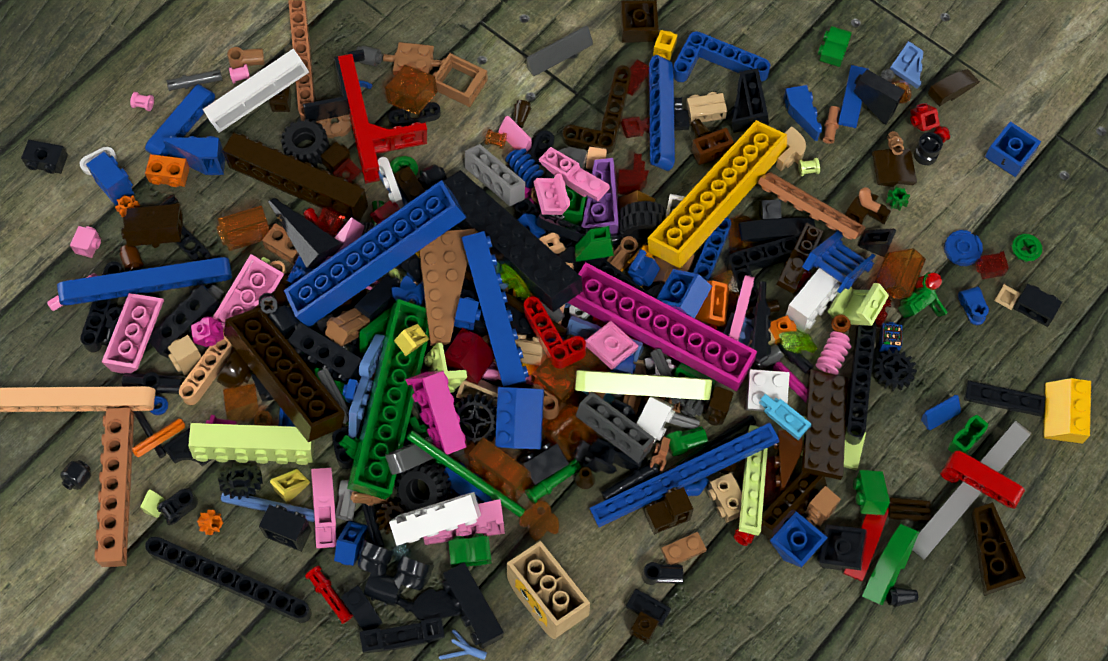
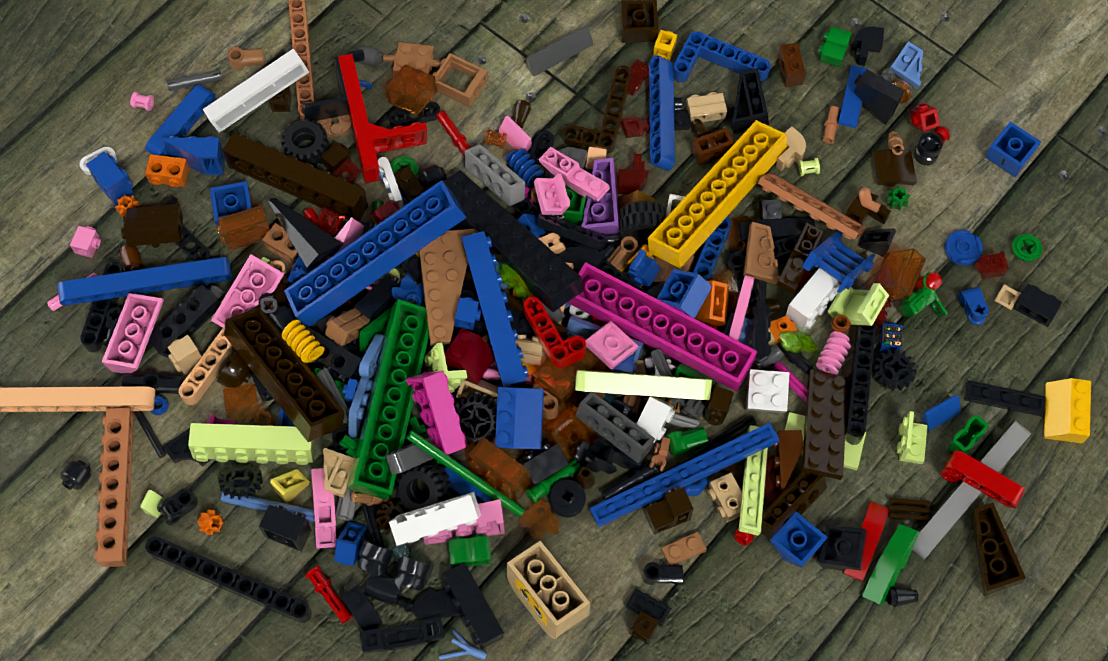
(36, 151): black brick -> none
(158, 438): orange axle -> none
(207, 332): dark pink brick -> none
(230, 199): none -> blue brick
(239, 73): bright pink bush -> none
(302, 341): none -> yellow piece
(337, 472): none -> tan wing
(411, 339): light yellow slope -> none
(458, 139): none -> red pin
(558, 502): none -> black piece
(595, 244): green slope -> none
(760, 255): none -> medium nougat wing
(785, 416): medium azure hinge -> none
(791, 65): none -> reddish brown brick
(800, 108): blue slope -> none
(821, 507): medium nougat brick -> none
(867, 40): none -> black brick
(871, 492): green brick -> none
(912, 440): none -> yellowish green bracket
(952, 86): dark brown slope -> none

